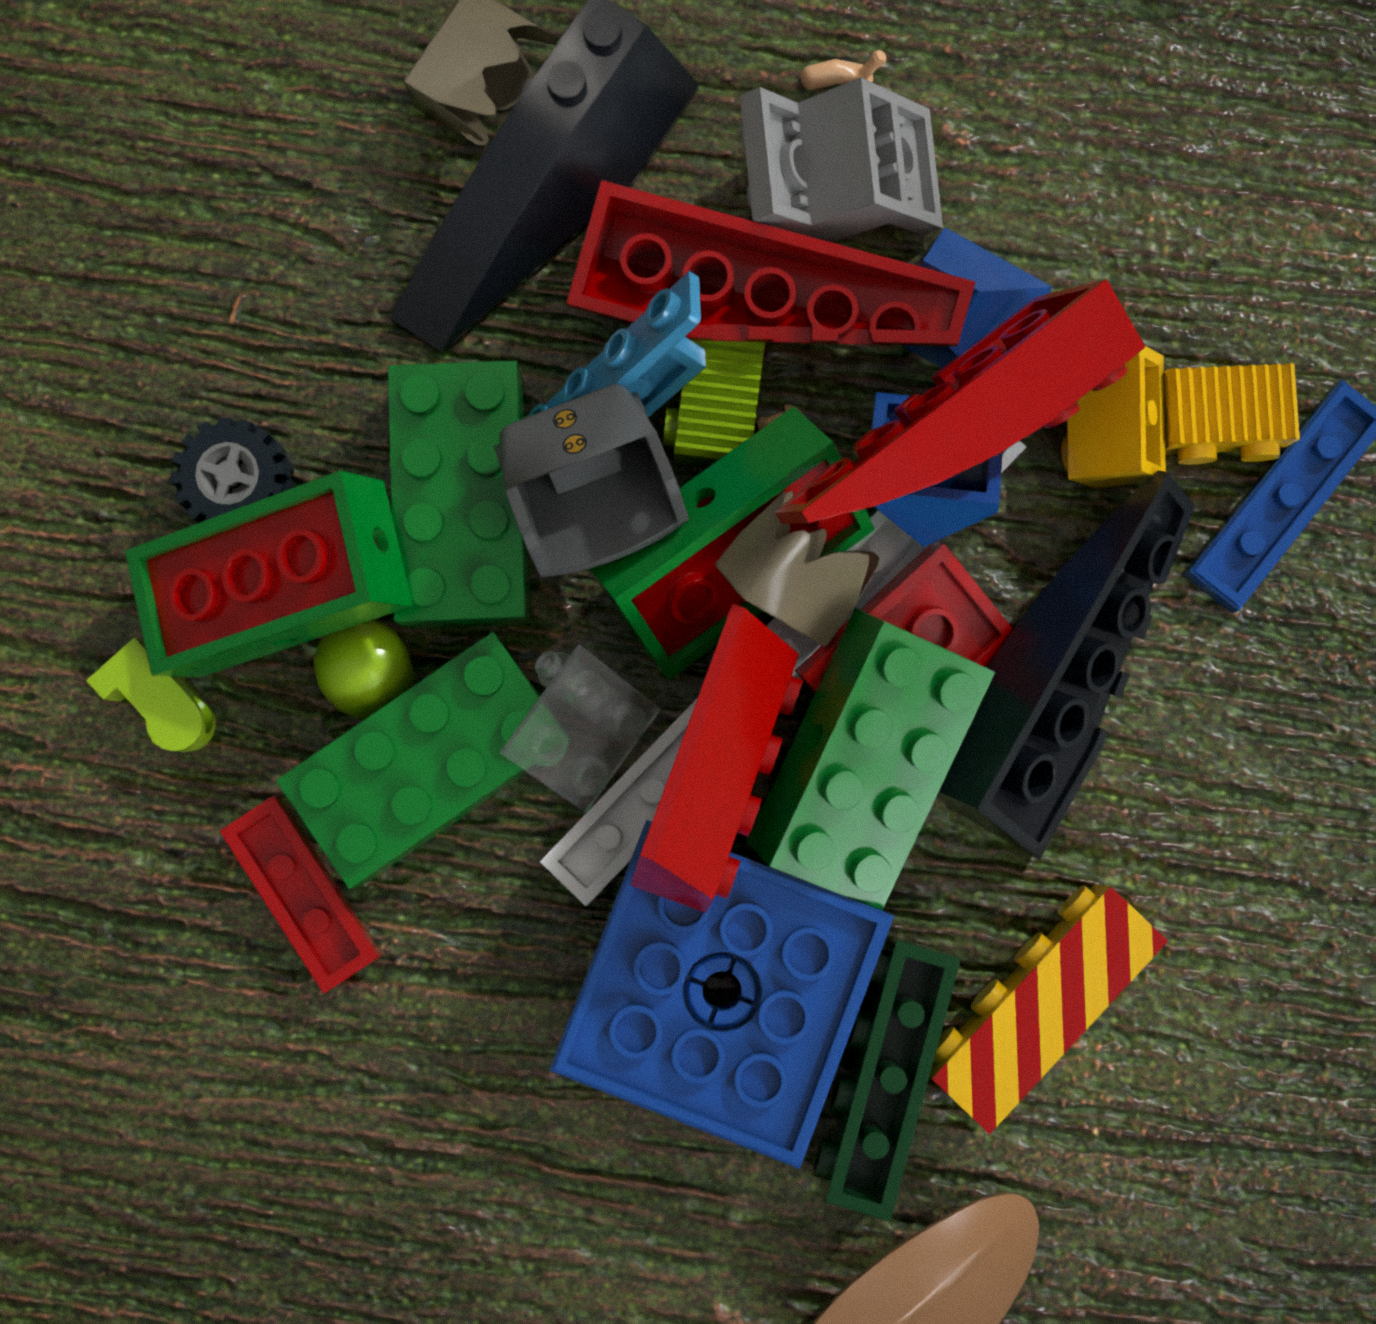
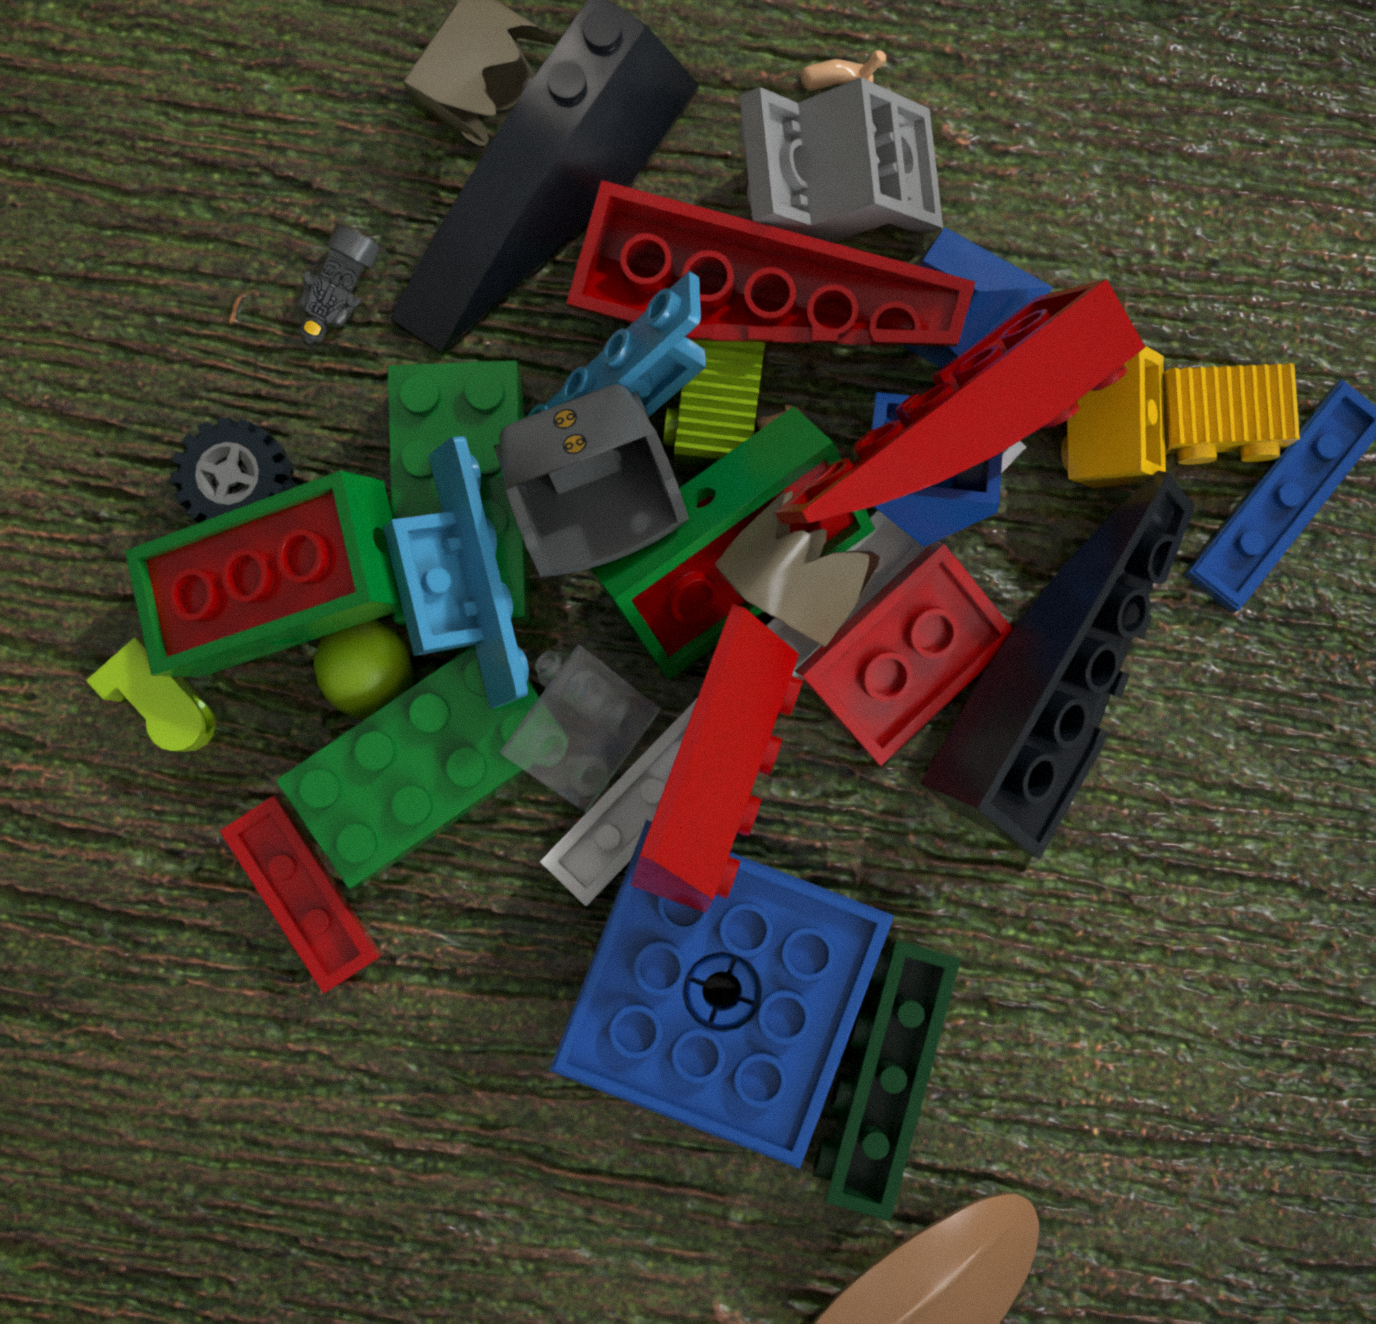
(330, 295): none -> dark grey piece
(453, 580): none -> dark azure bracket
(868, 760): green brick -> none
(1044, 1003): brick -> none

